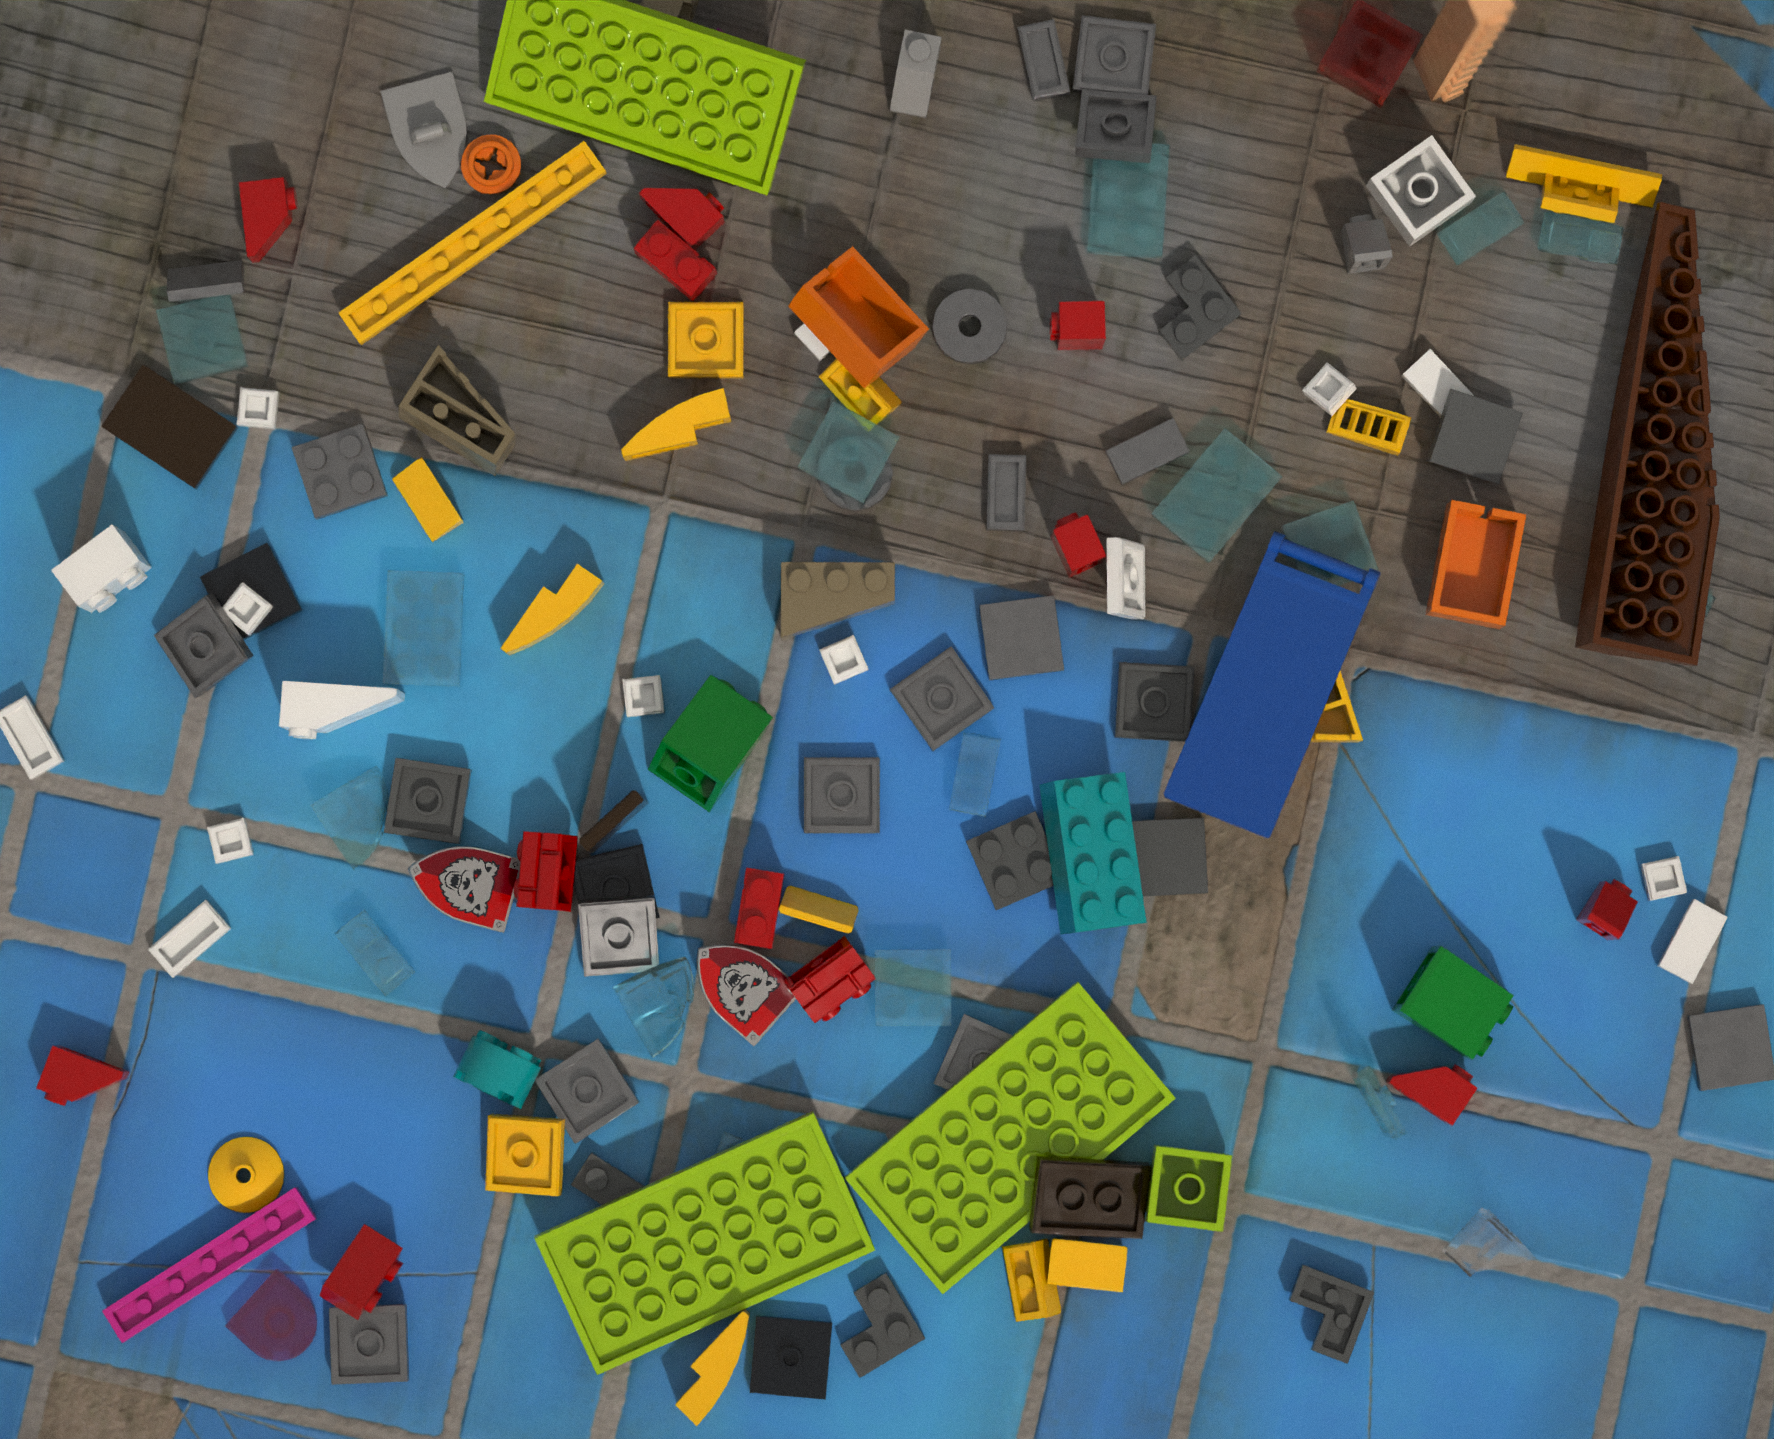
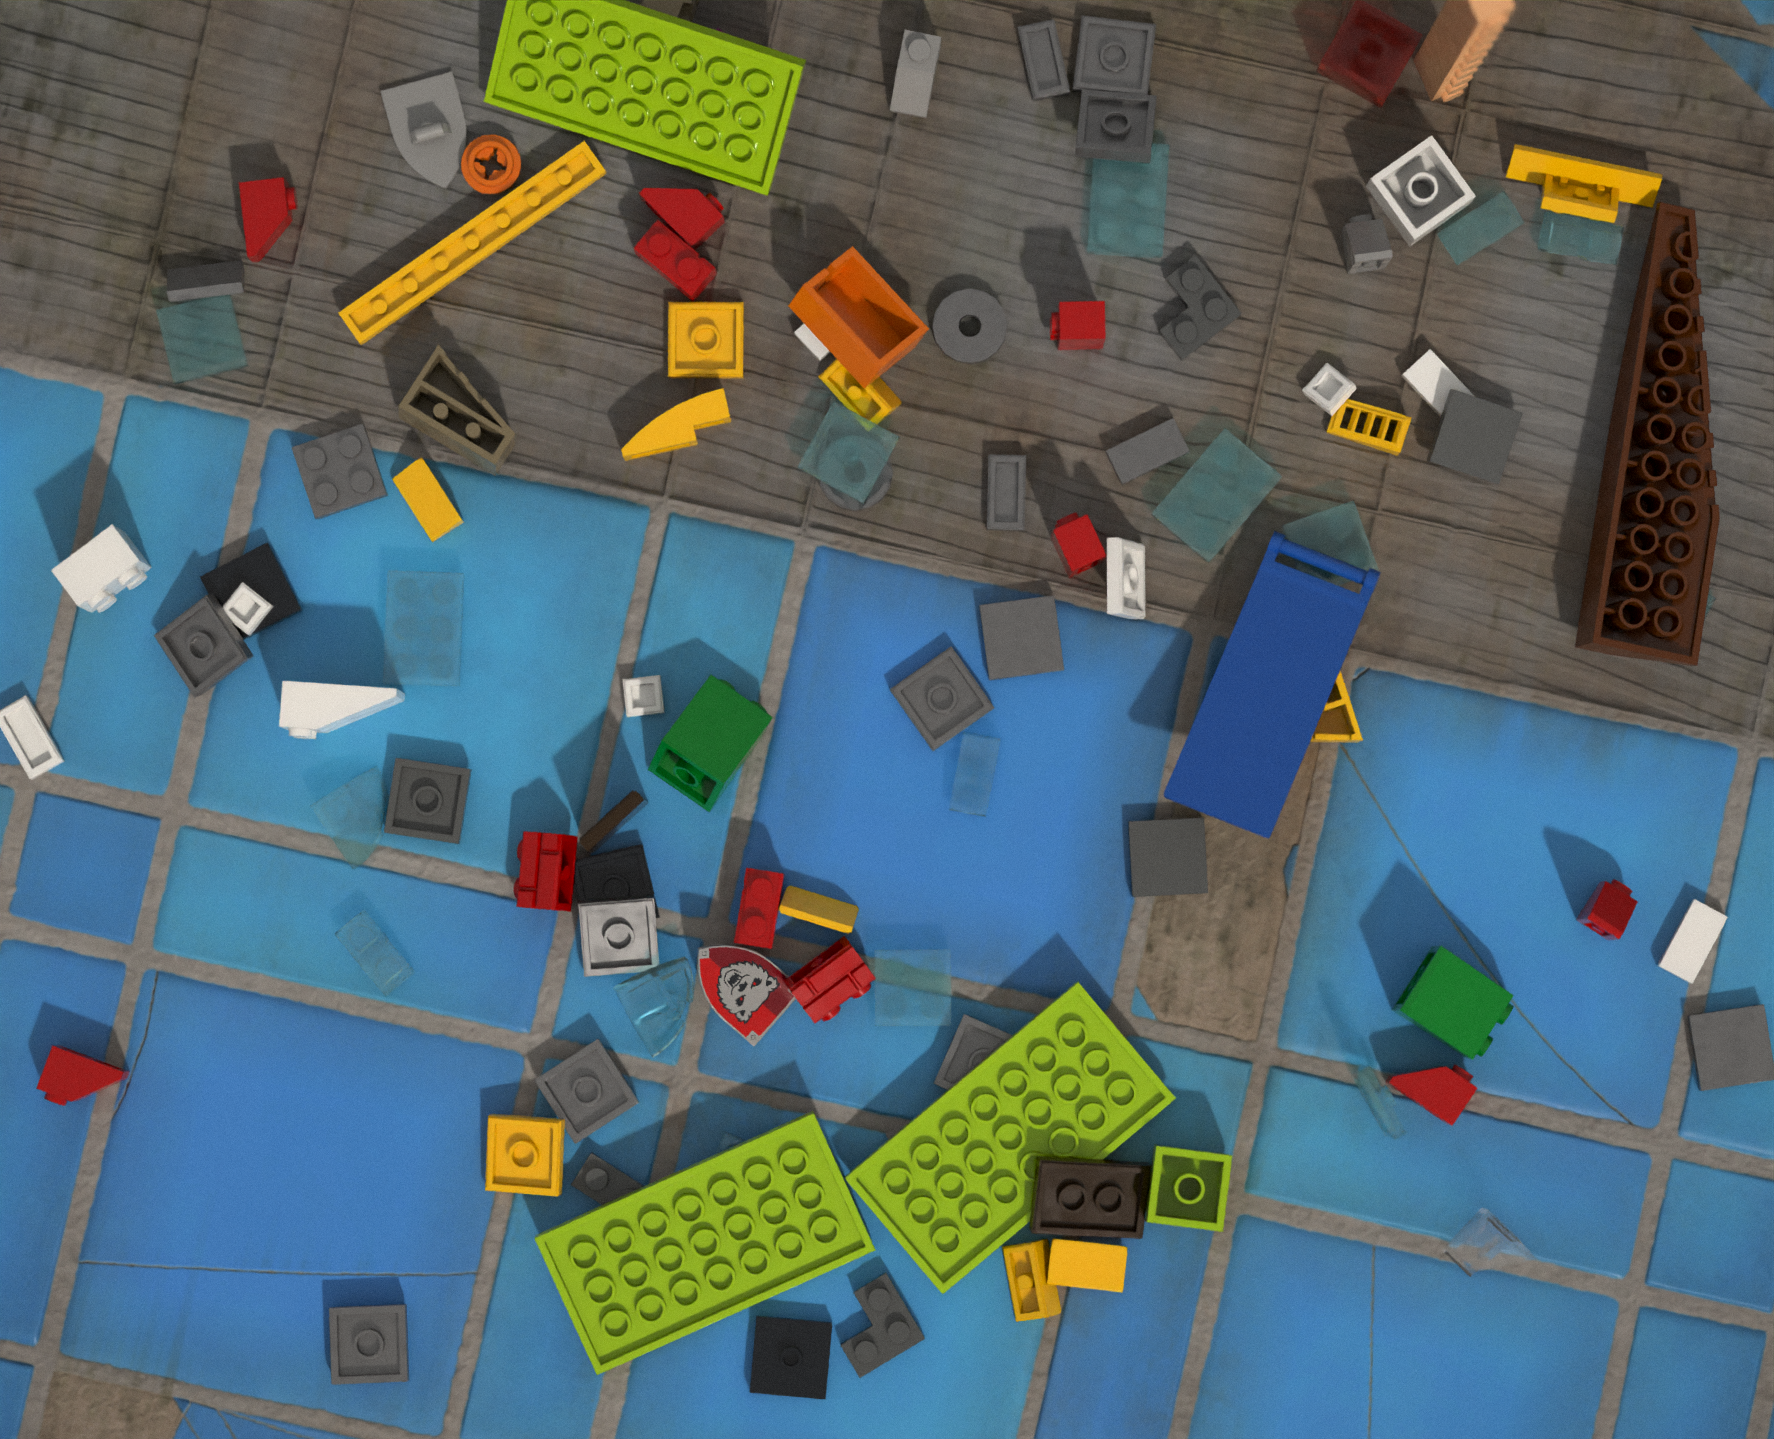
(169, 426): dark brown tile -> none
(189, 938): white tile -> none
(209, 1264): dark pink plate -> none
(230, 840): white tile -> none
(258, 408): white tile -> none
(265, 1171): yellow dish -> none
(276, 1320): clear pink tile -> none
(361, 1272): red brick -> none
(468, 884): shield -> none
(498, 1071): teal brick -> none
(553, 611): yellow slope -> none
(715, 1369): yellow slope -> none
(832, 592): dark tan wedge -> none
(842, 795): flat silver tile -> none
(843, 659): white tile -> none
(1013, 860): dark grey plate -> none
(1092, 853): teal brick -> none
(1154, 701): dark grey tile -> none
(1342, 1306): dark grey plate -> none
(1475, 564): orange piece -> none
(1663, 878): white tile -> none

